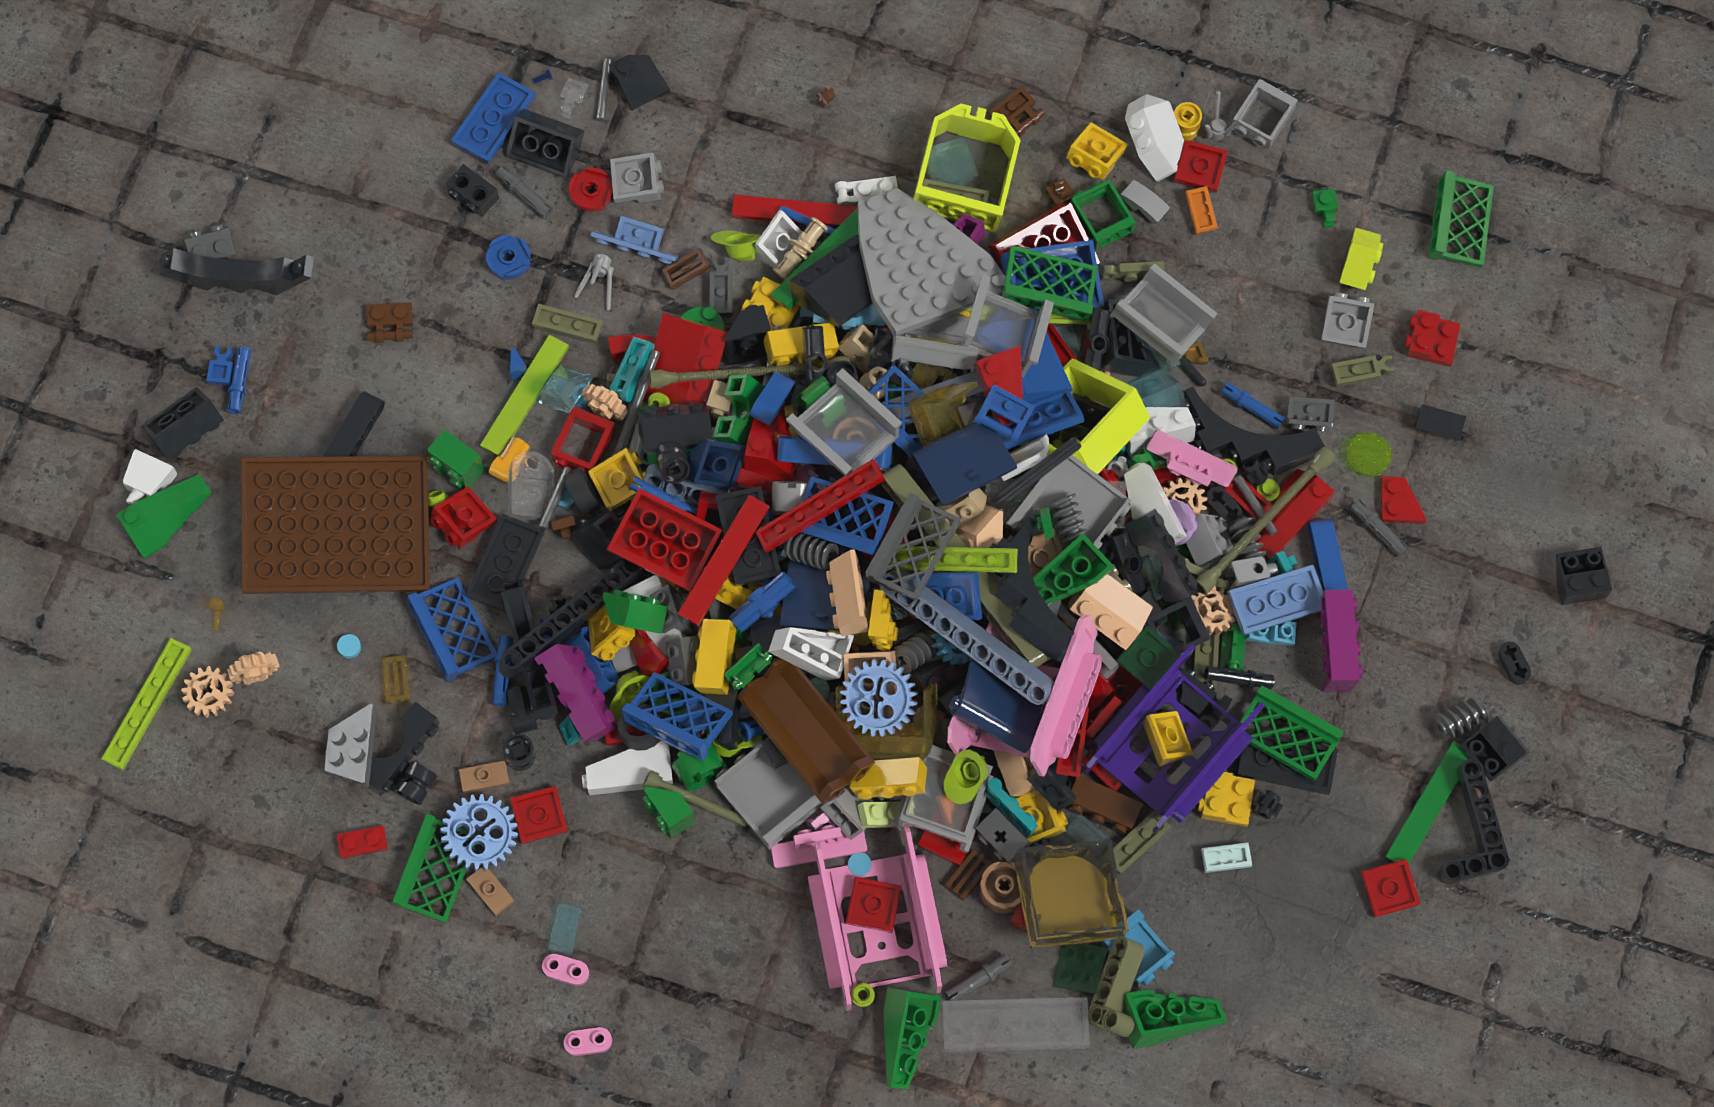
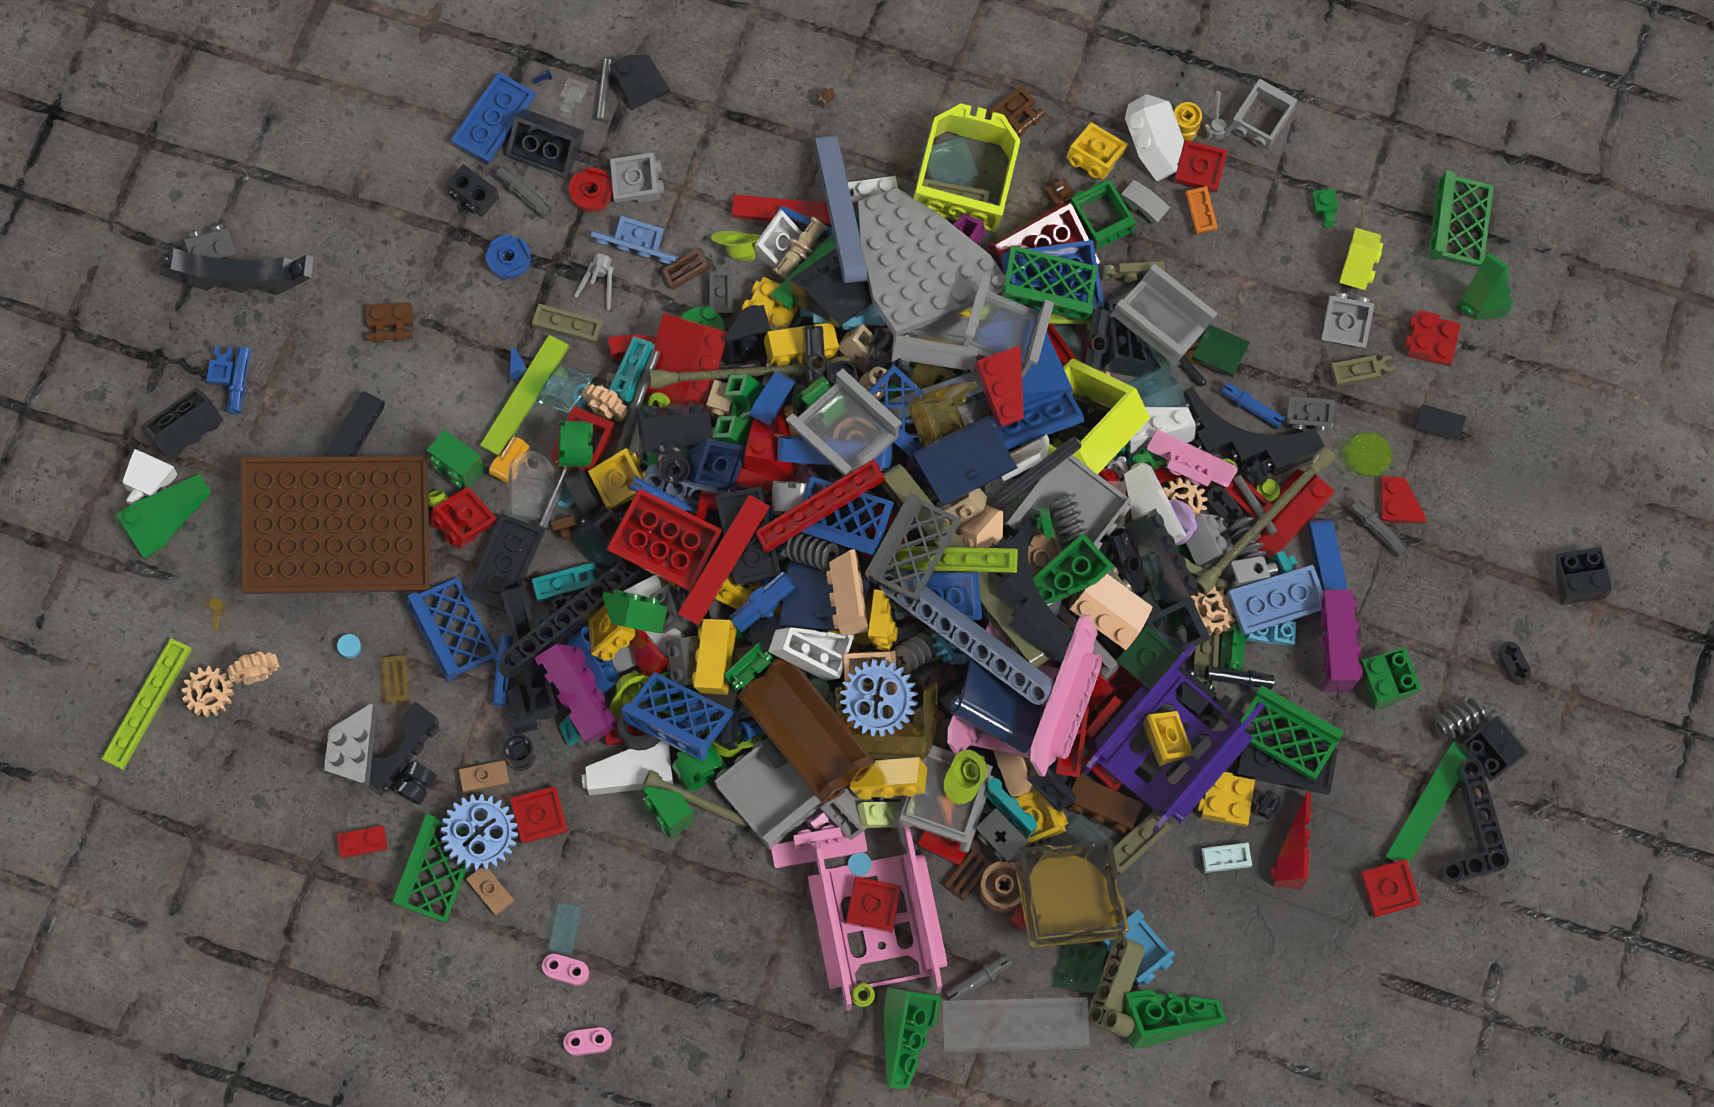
(563, 582): none -> teal plate
(573, 443): none -> green brick
(840, 209): none -> sand blue beam
(1007, 406): blue plate -> none
(1220, 350): none -> dark green slope
(1293, 860): none -> red wedge
(1389, 678): none -> green slope
(1488, 291): none -> green wedge

